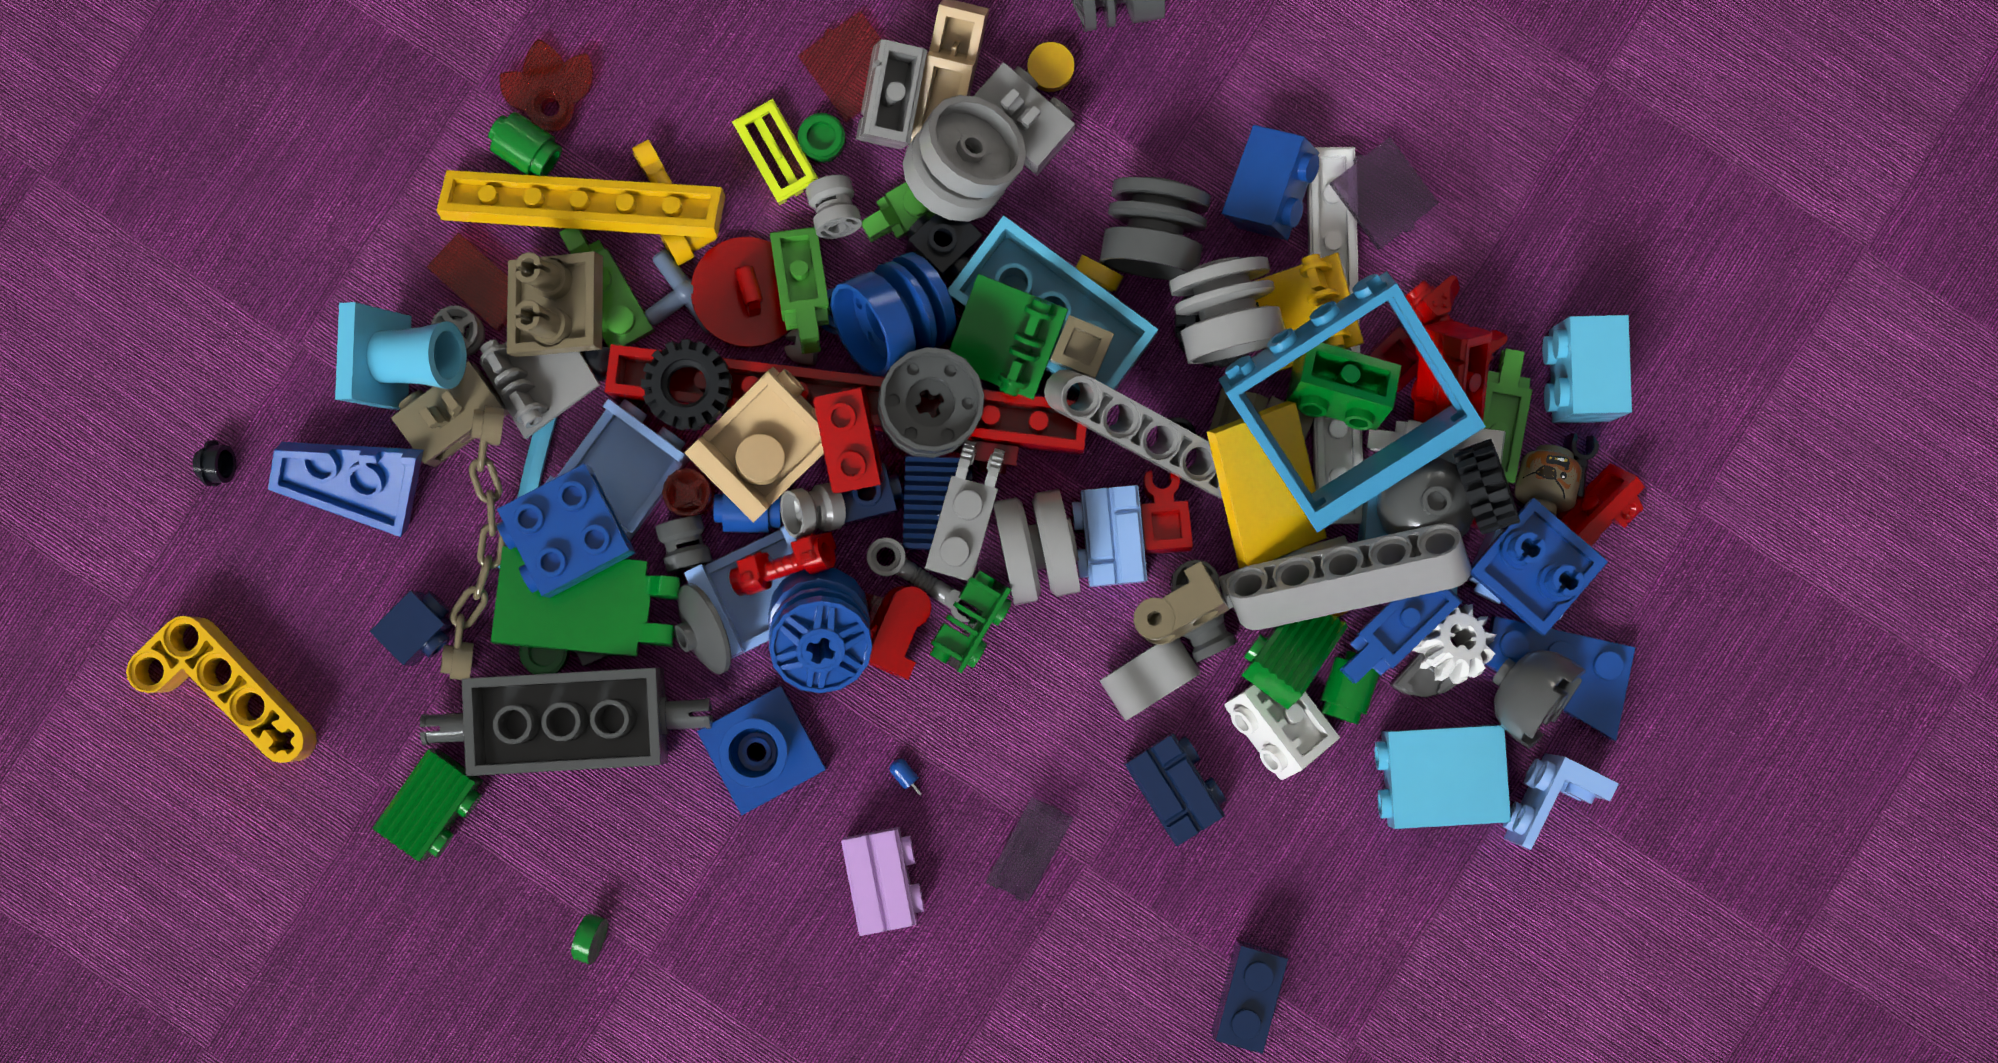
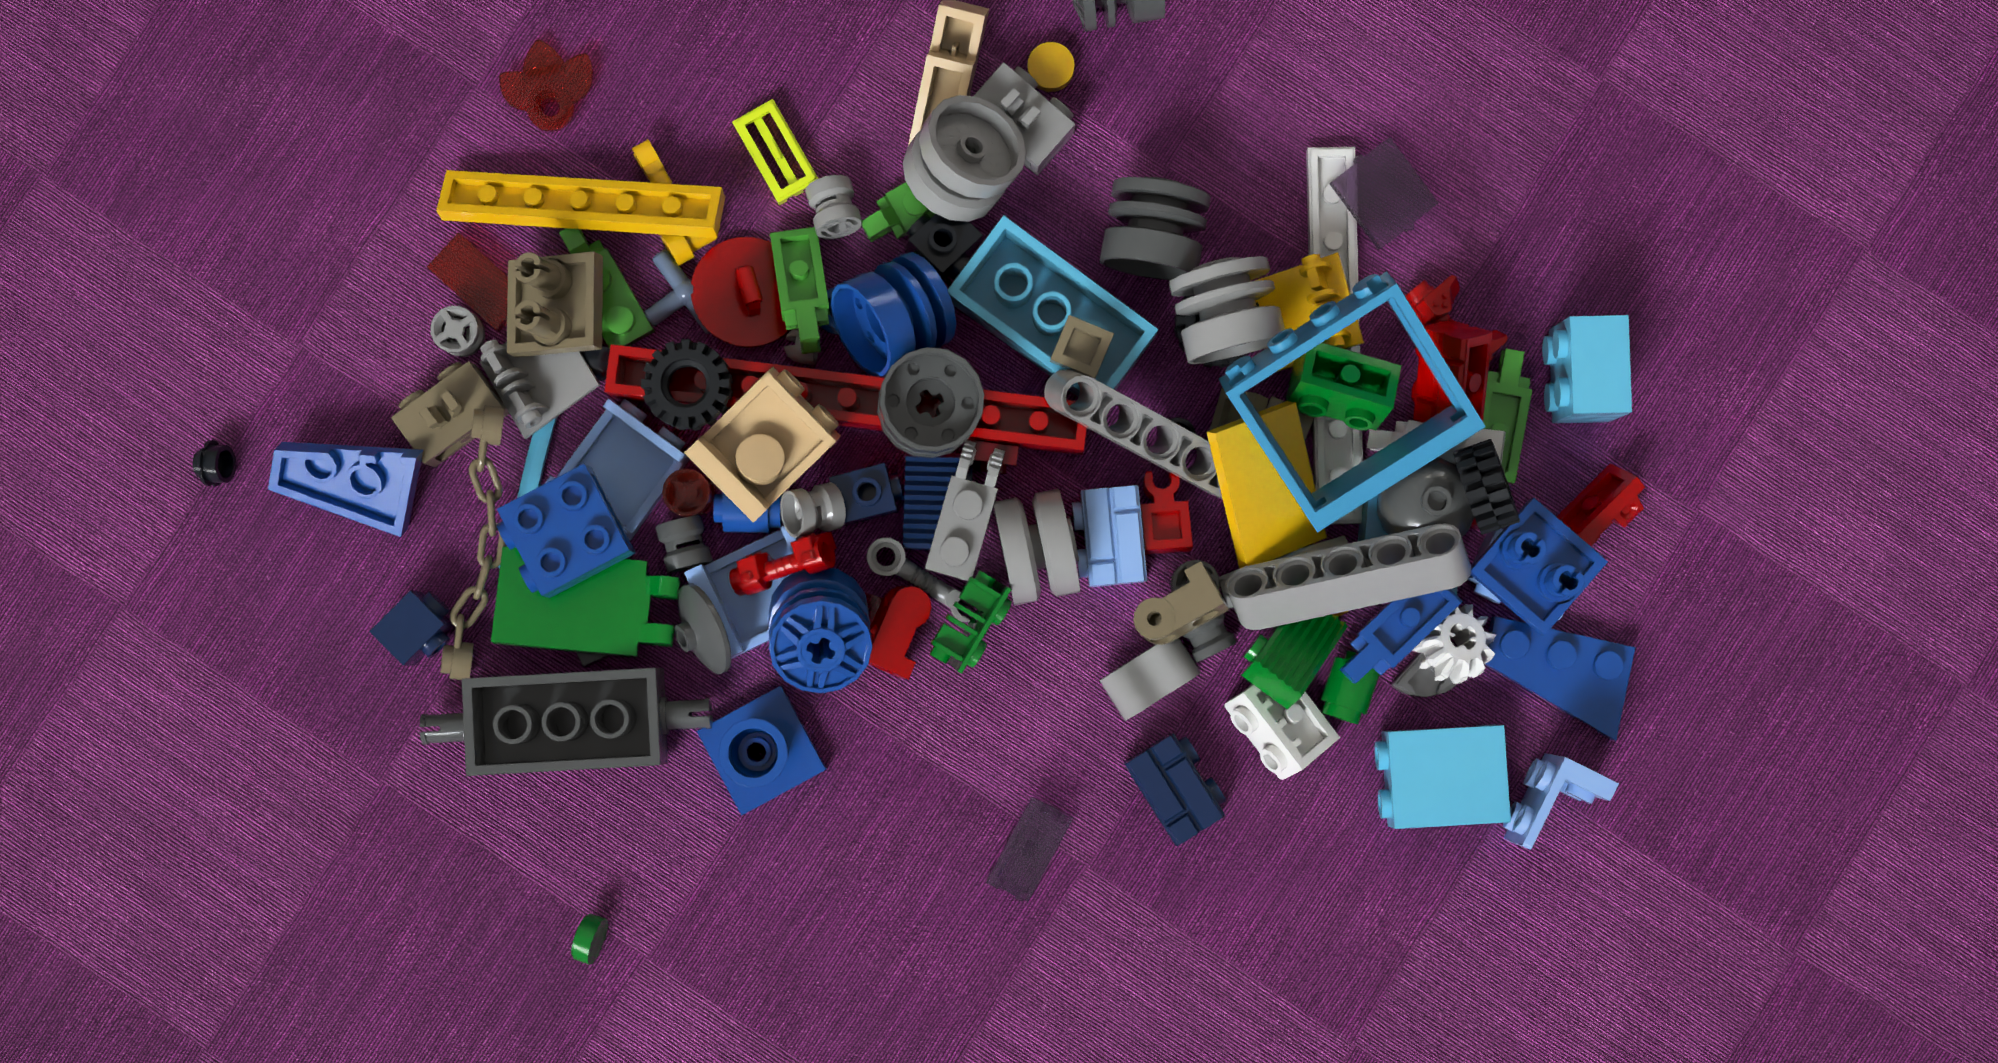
(232, 696): yellow beam -> none
(384, 355): medium azure plant -> none
(429, 805): green brick -> none
(524, 145): green brick -> none
(543, 660): green tile -> none
(822, 137): green tile -> none
(842, 63): clear red piece -> none
(849, 440): red bracket -> none
(881, 880): lavender brick -> none
(891, 94): light grey brick -> none
(904, 774): blue piece -> none
(1008, 335): green hinge -> none
(1099, 273): yellow tile -> none
(1249, 996): dark blue brick -> none
(1271, 182): blue brick -> none
(1398, 349): dark red plate -> none
(1534, 693): dark grey cylinder -> none
(1550, 477): dark tan head -> none
(1591, 450): black hand -> none

